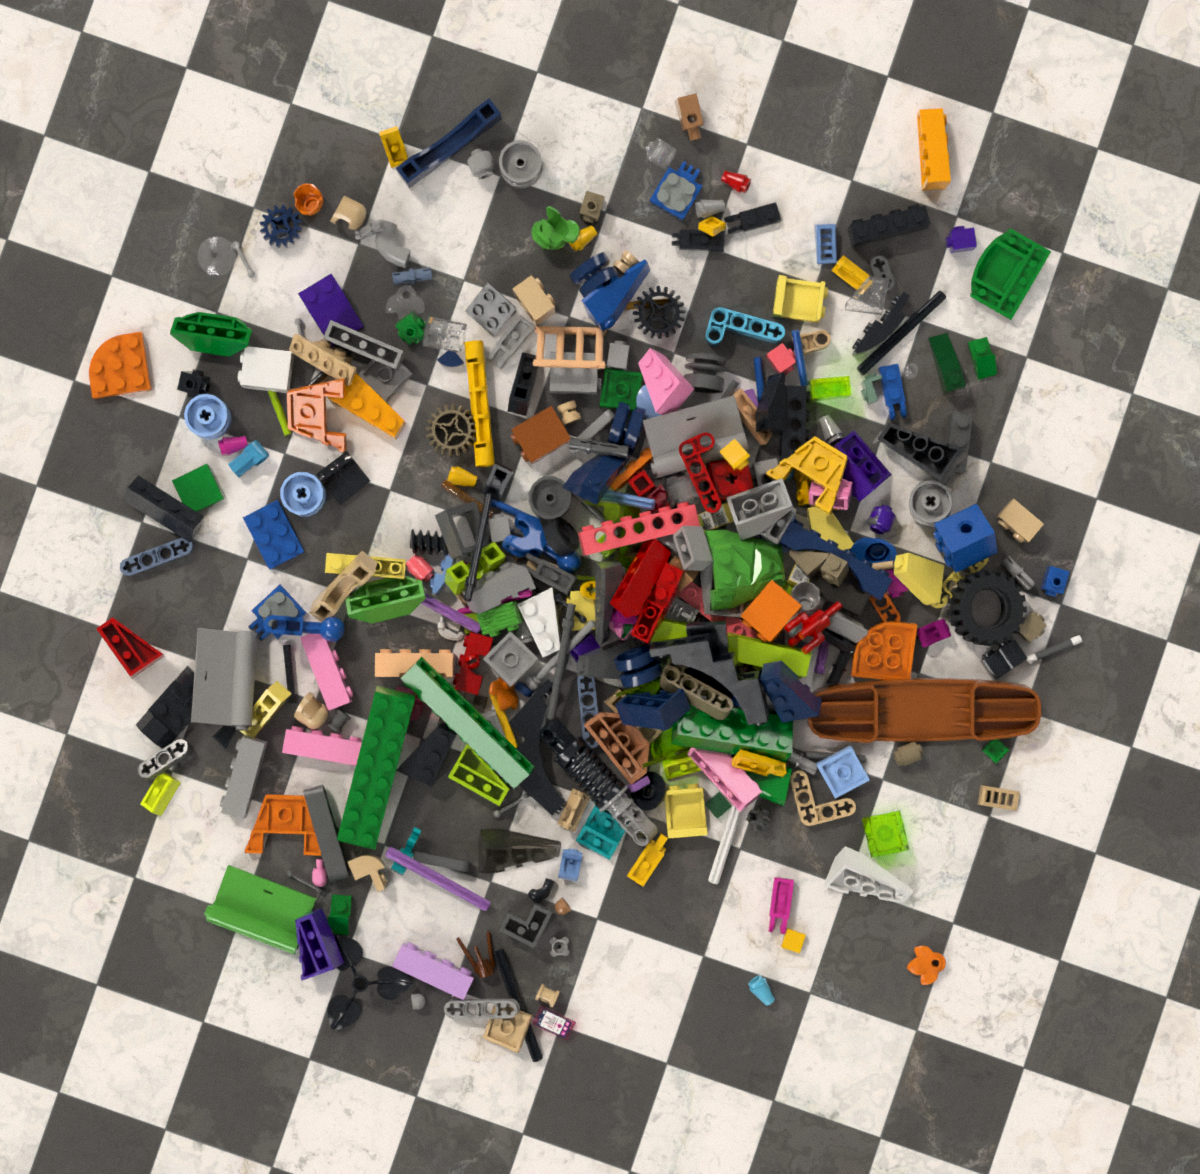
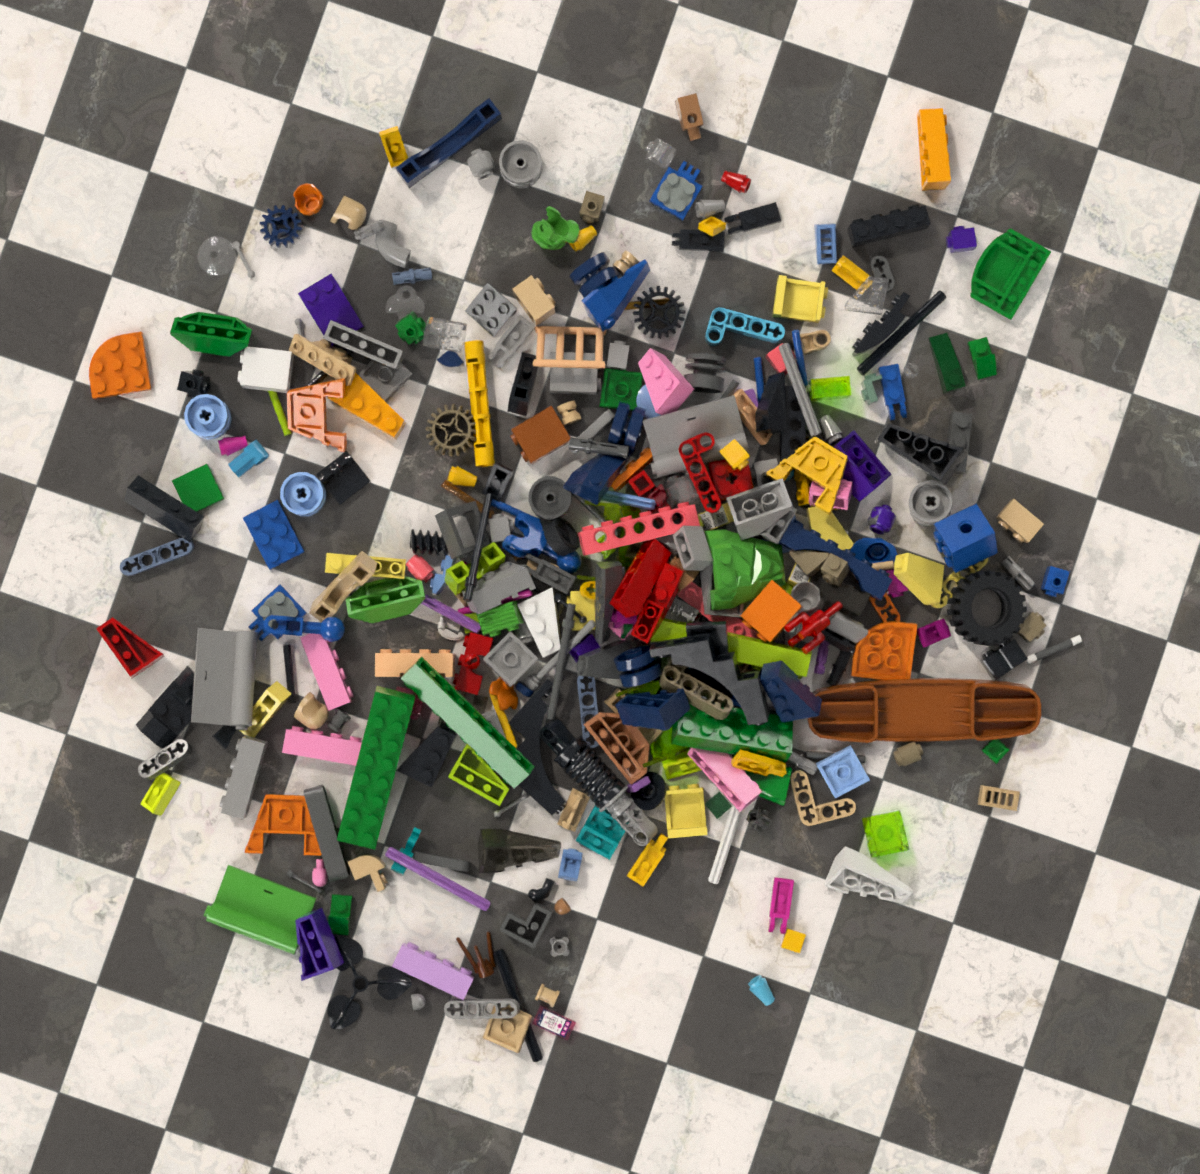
(799, 389): none -> light grey axle
(923, 964): orange plate -> none

